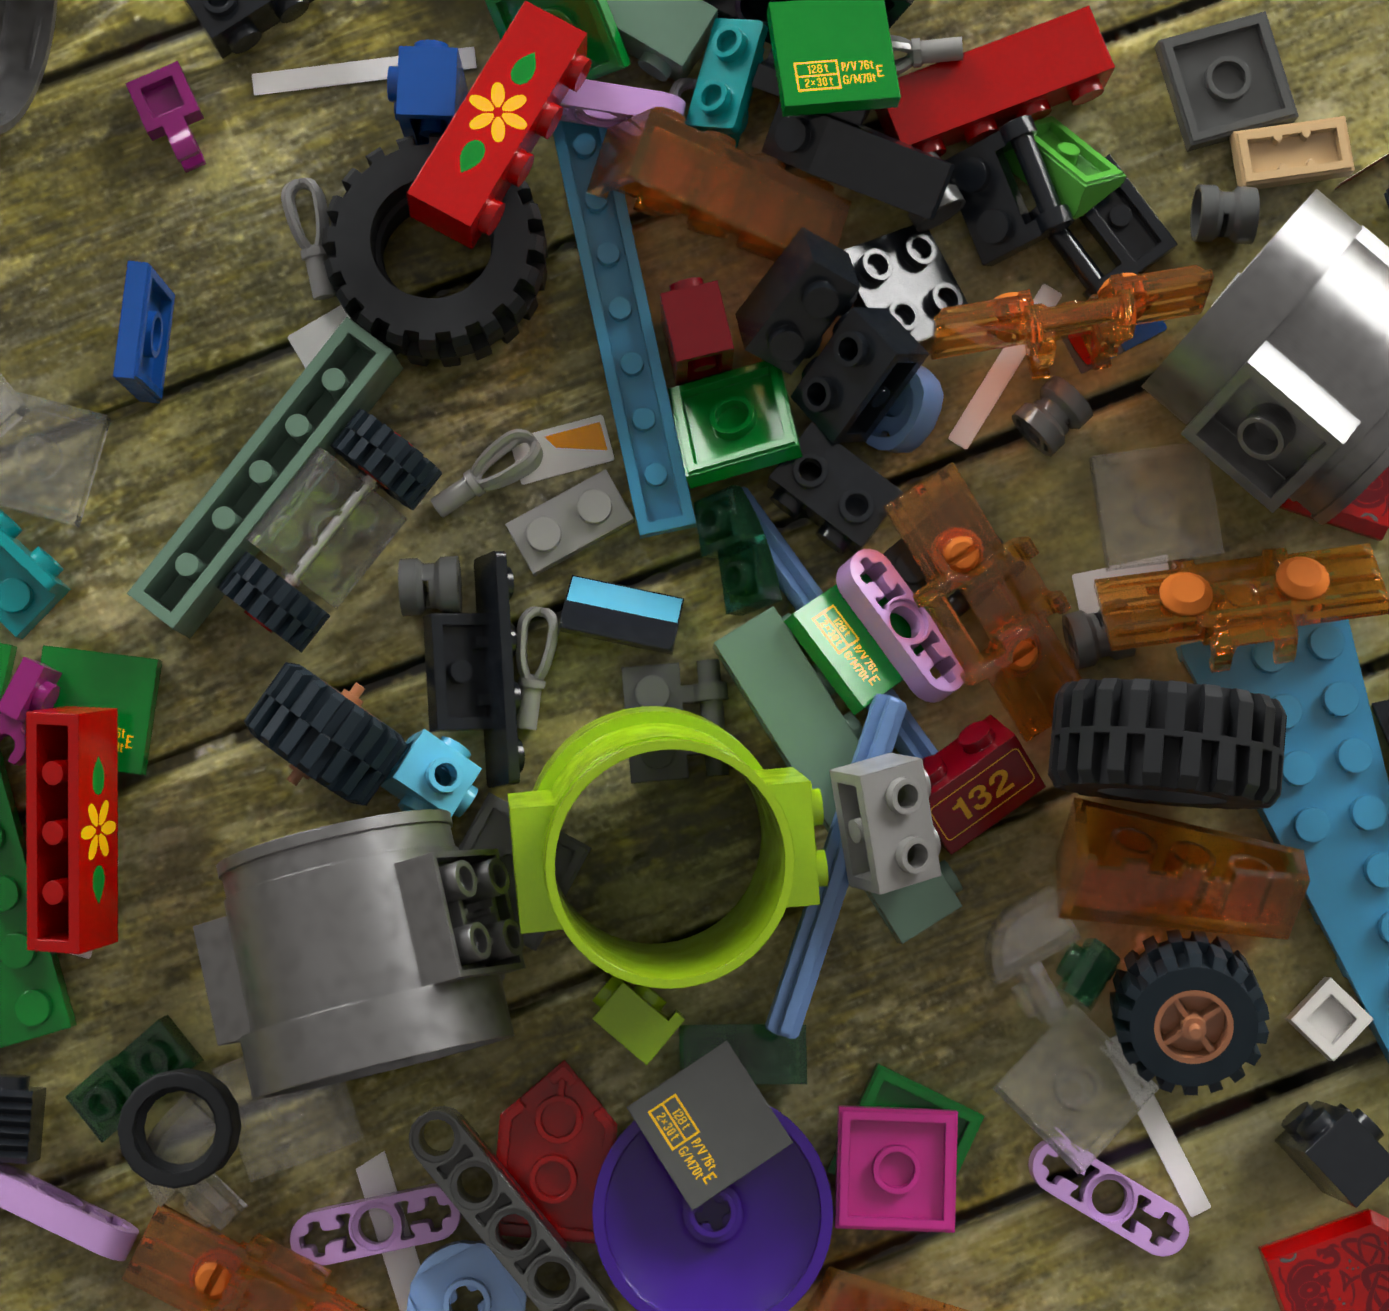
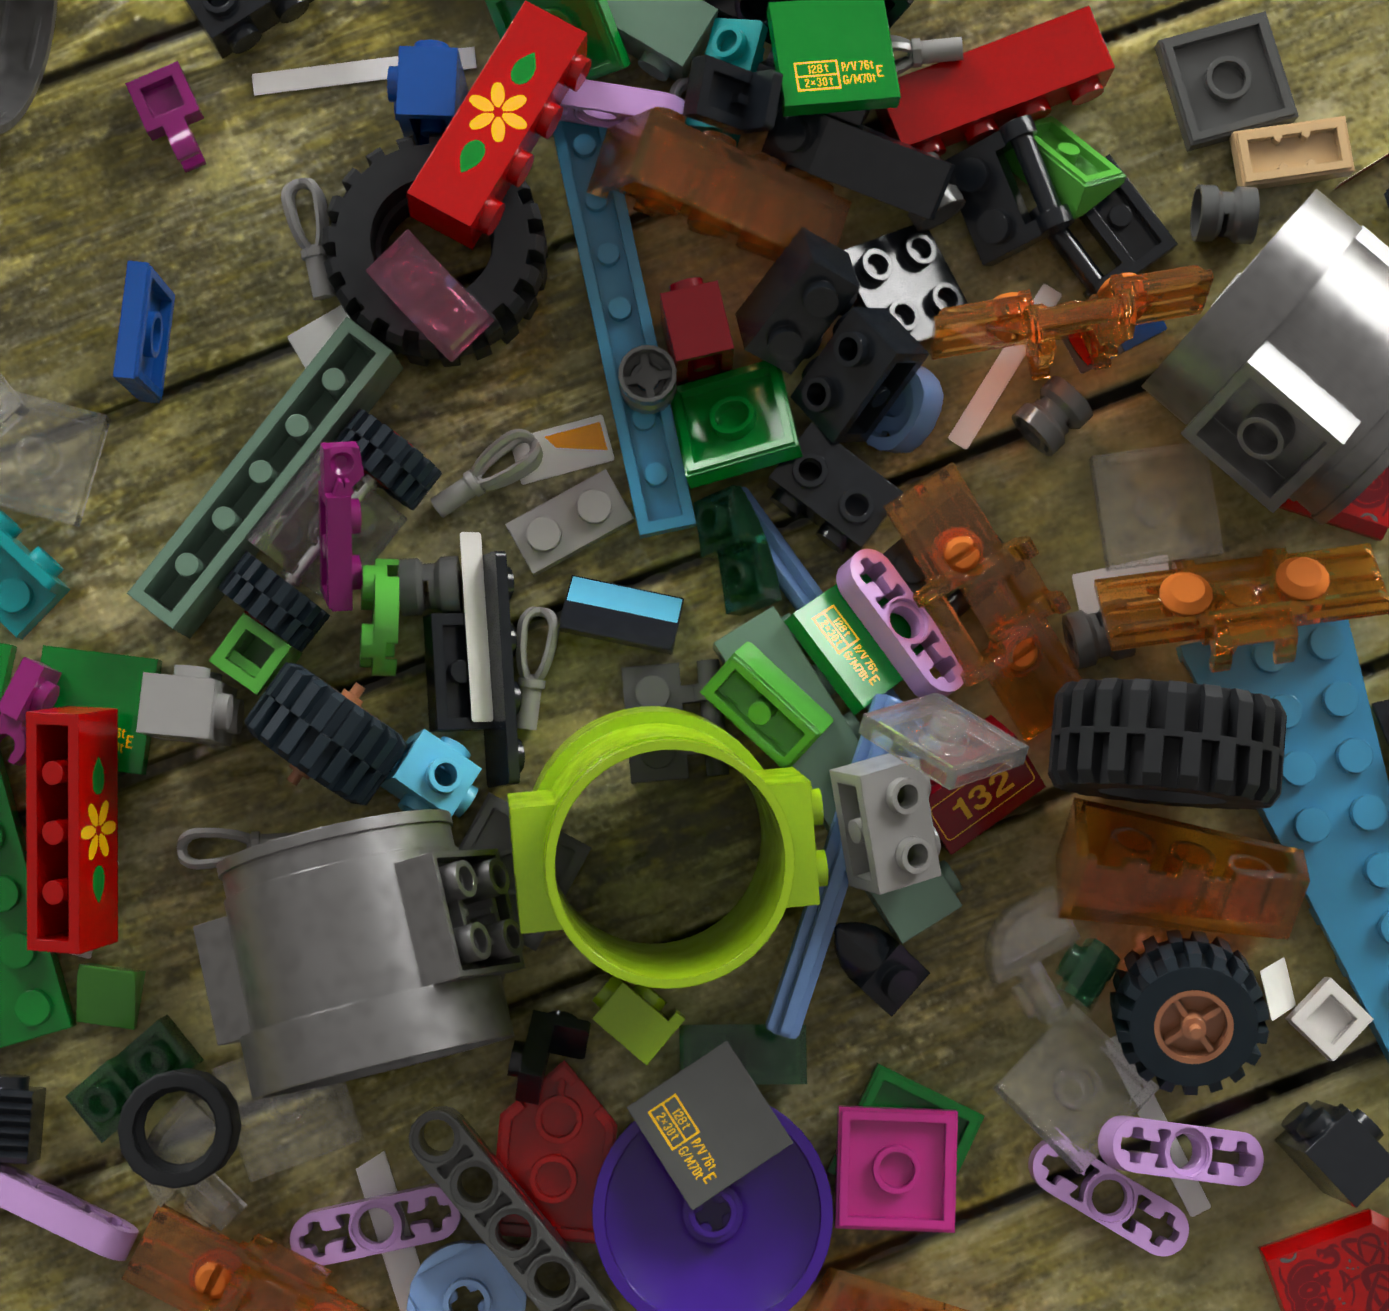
(109, 995): none -> bright green slope
(189, 707): none -> light grey brick
(250, 840): none -> light grey piece
(253, 654): none -> bright green brick
(338, 520): none -> magenta hinge
(381, 596): none -> bright green plate
(429, 295): none -> clear pink slope
(476, 627): none -> white sticker
(548, 1033): none -> black bracket
(647, 367): none -> dark grey wheel
(732, 96): none -> black bracket
(766, 705): none -> bright green slope
(878, 964): none -> black plate
(943, 740): none -> clear plate
(1159, 1160): none -> lavender beam
(1277, 988): none -> white sticker

